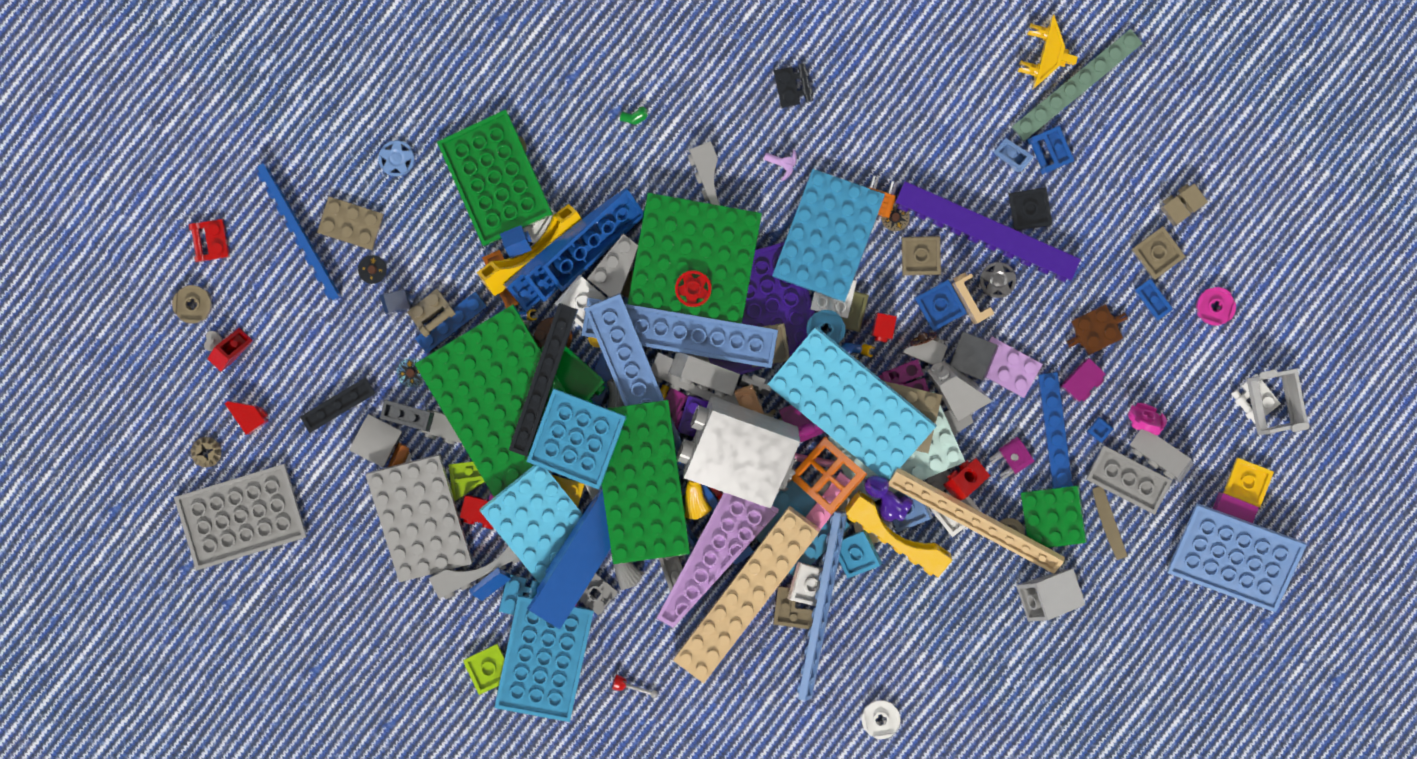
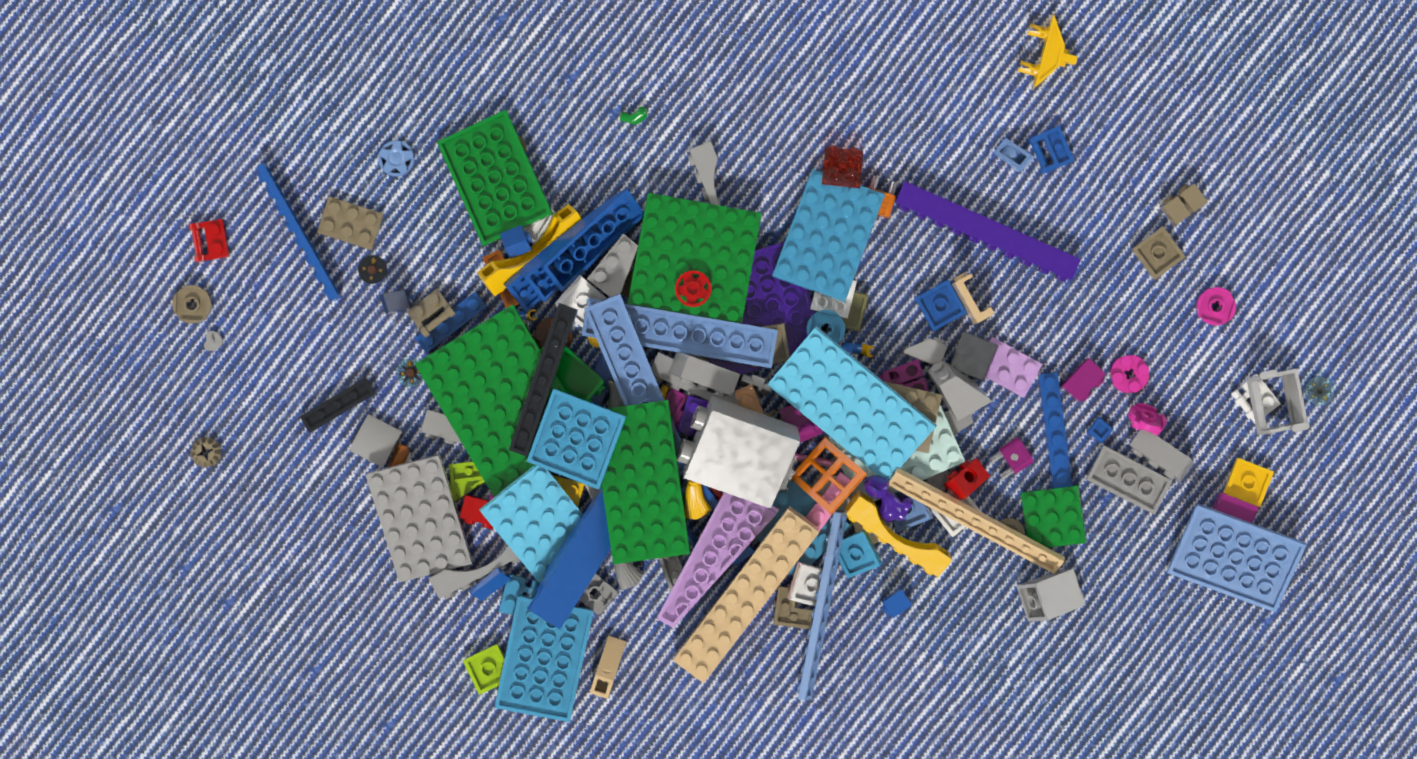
(229, 349): red slope -> none
(240, 517): light grey plate -> none
(247, 416): red slope -> none
(407, 415): plate -> none
(608, 667): none -> tan slope
(620, 684): hinge -> none
(786, 162): lavender plant -> none
(787, 86): black plate -> none
(842, 167): none -> clear red plate
(883, 327): red brick -> none
(889, 725): white plate -> none
(895, 603): none -> blue brick
(897, 221): piece -> none
(921, 255): dark tan tile -> none
(923, 338): piece -> none
(998, 280): flat silver wheel -> none
(1030, 209): black tile -> none
(1077, 85): sand green plate -> none
(1096, 330): reddish brown plate -> none
(1108, 523): dark tan sticker -> none
(1118, 375): none -> dark pink plate
(1153, 299): blue plate -> none
(1319, 391): none -> clear light blue piece

